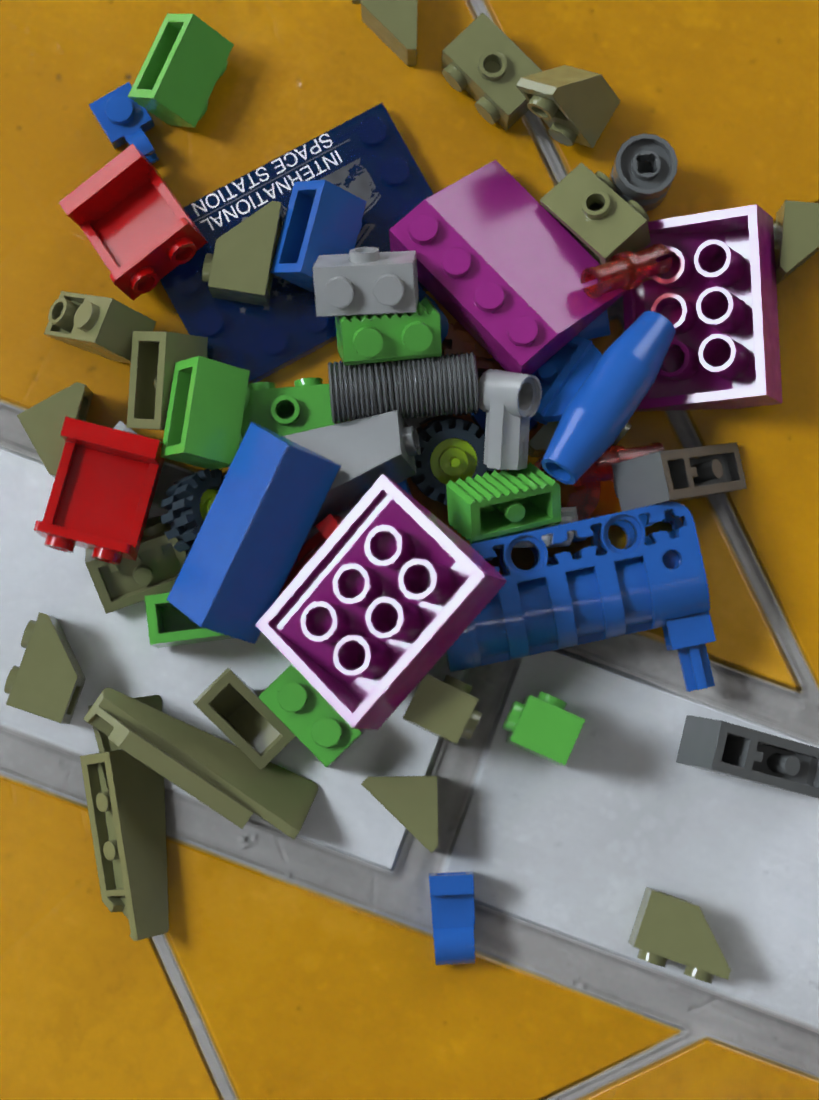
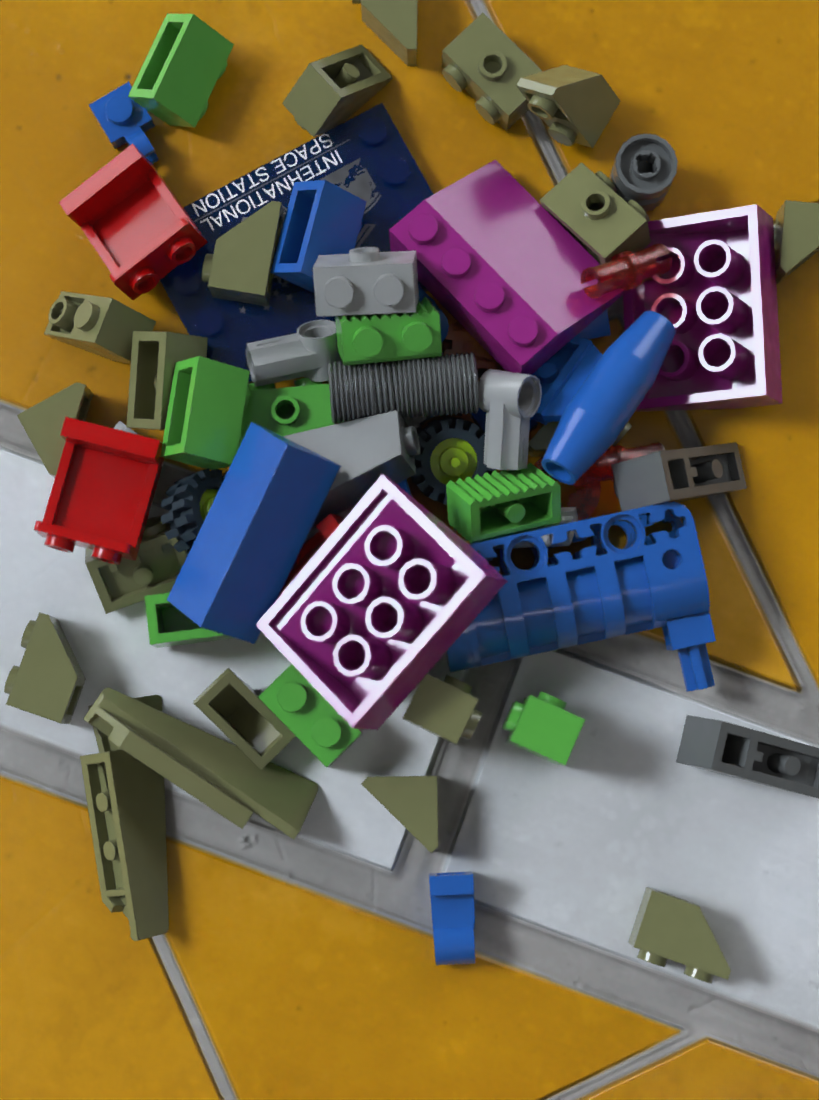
(294, 355): none -> light grey piece
(335, 89): none -> olive slope

